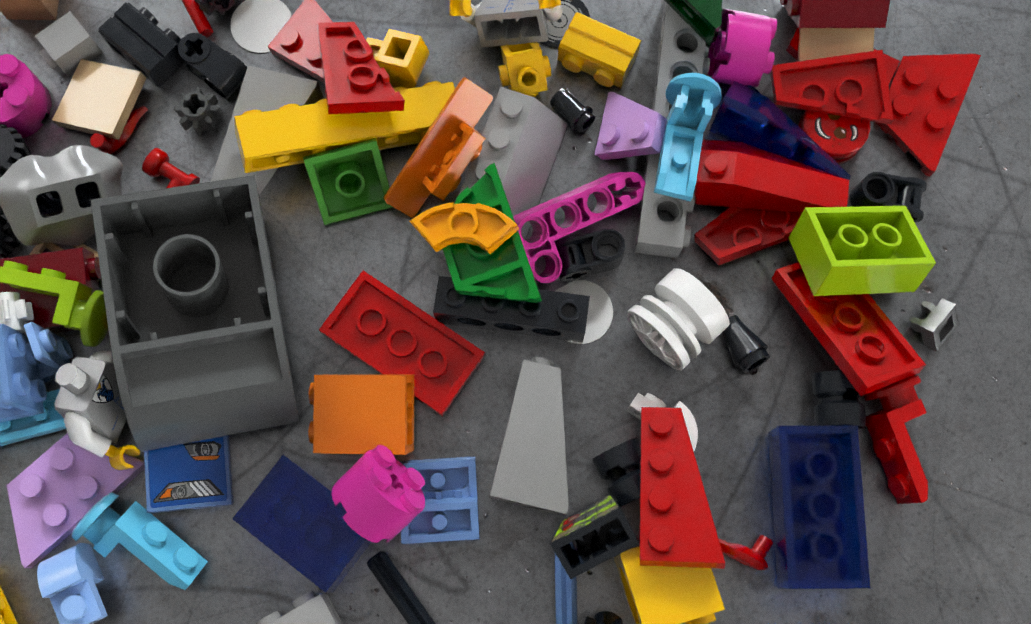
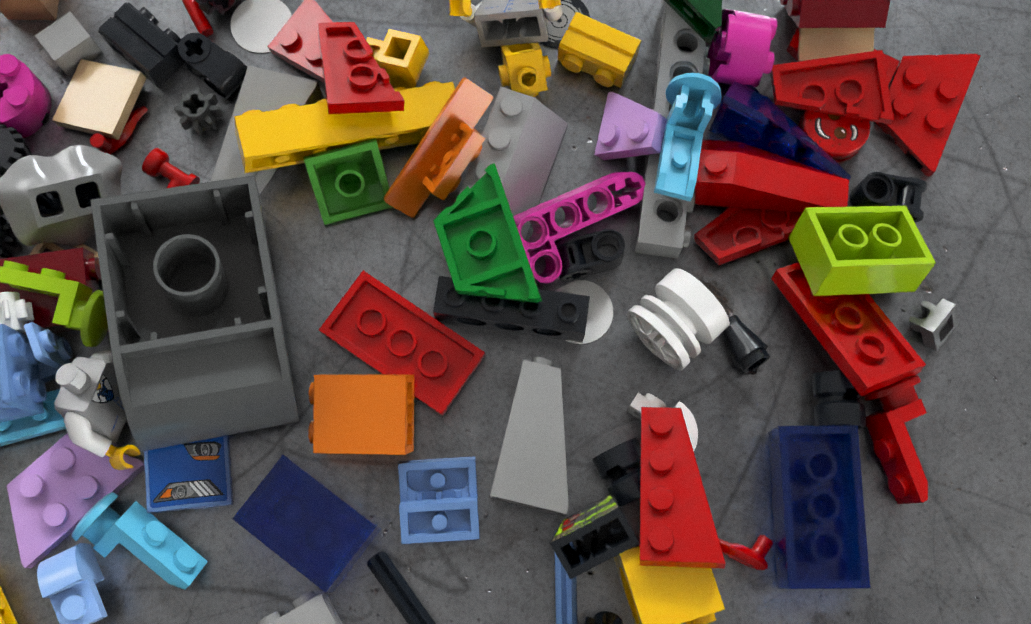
(379, 495): dark pink brick -> none
(464, 223): light orange tile -> none
(575, 112): black pin -> none

